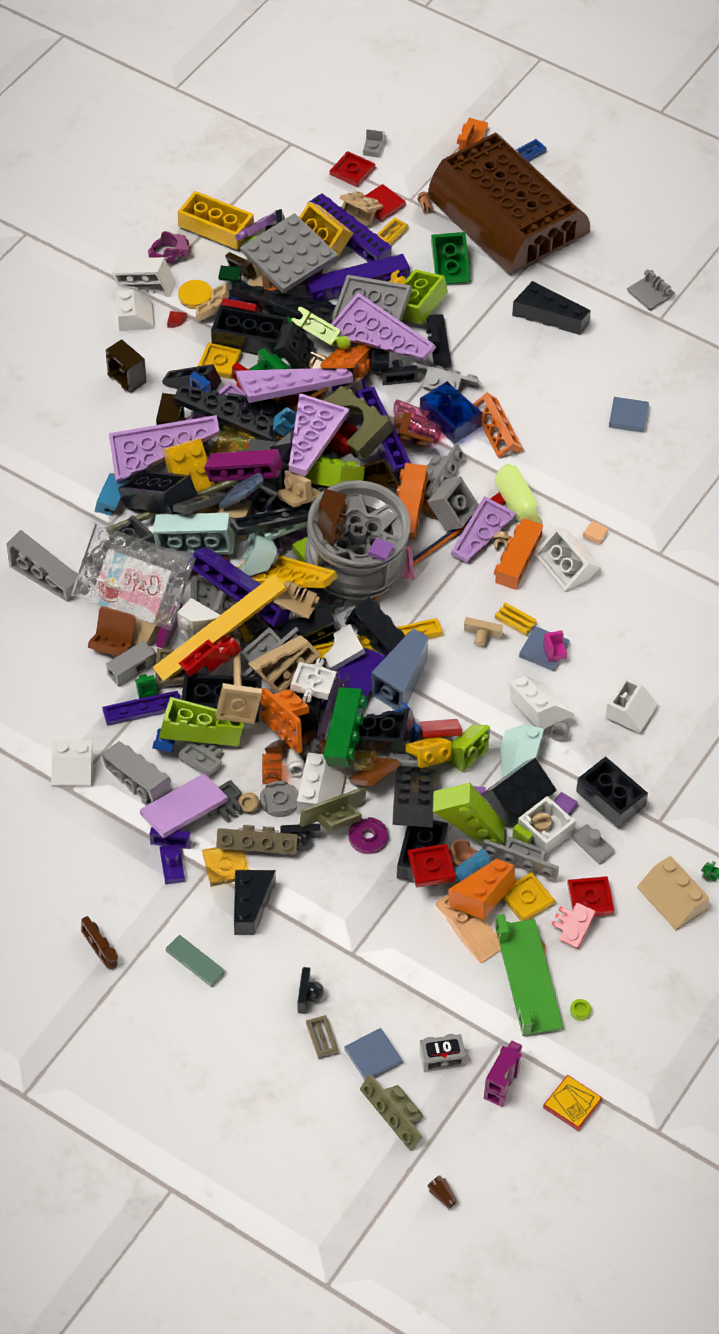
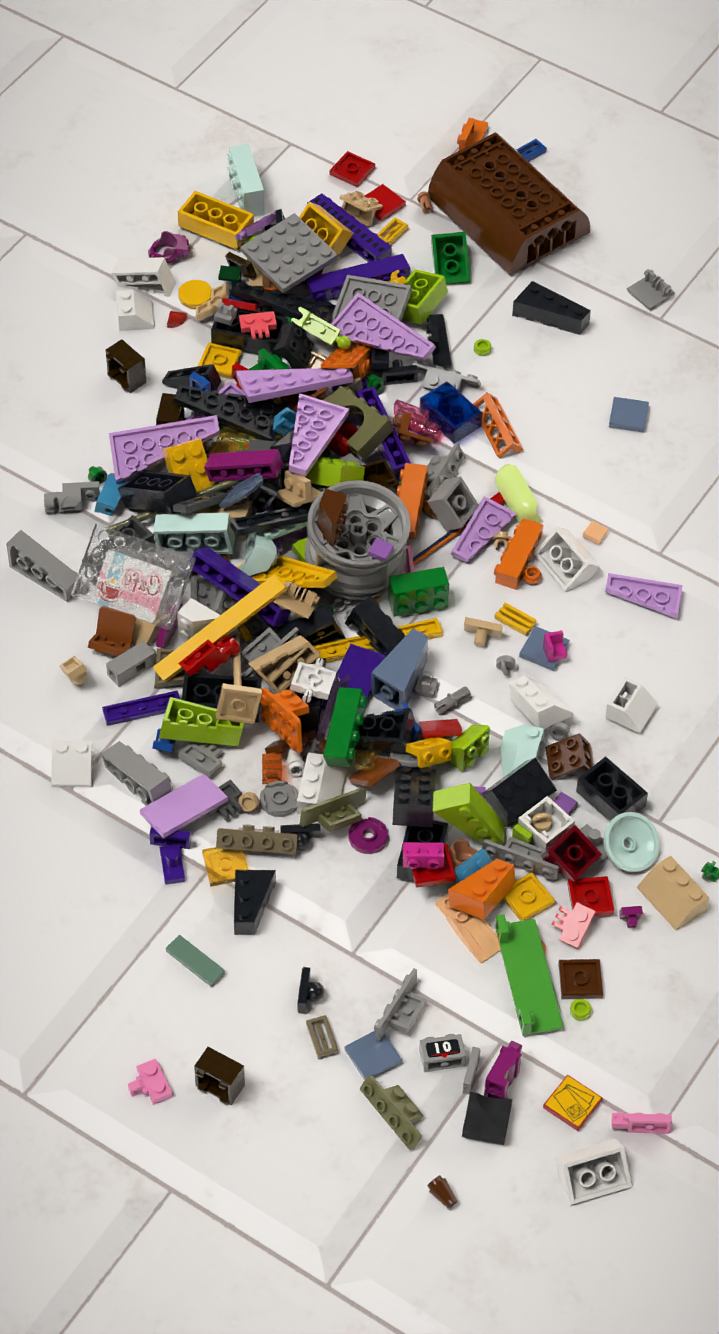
(71, 496): none -> light grey plate
(74, 670): none -> tan tile
(97, 474): none -> green tile
(98, 943): reddish brown hinge -> none
(146, 686): green tile -> none
(150, 1082): none -> bright pink hinge
(219, 1075): none -> dark brown container
(225, 314): none -> light grey tile
(245, 179): none -> light aqua brick
(258, 324): none -> coral hinge
(345, 648): white tile -> none
(373, 143): light grey slope -> none
(375, 381): none -> green plate
(403, 1009): none -> light grey bracket
(418, 591): none -> green brick
(423, 855): none -> dark pink bracket
(426, 685): none -> light grey tile
(452, 699): none -> light grey axle
(471, 1070): none -> light grey tile
(482, 347): none -> lime tile
(487, 1118): none -> black brick
(505, 664): none -> light grey tile
(532, 575): none -> orange plate
(569, 756): none -> reddish brown bracket
(572, 853): none -> dark red slope
(580, 979): none -> reddish brown tile
(594, 1171): none -> white slope
(631, 914): none -> magenta tile
(641, 842): none -> light aqua dish
(642, 1122): none -> bright pink hinge
(652, 594): none -> lavender wing

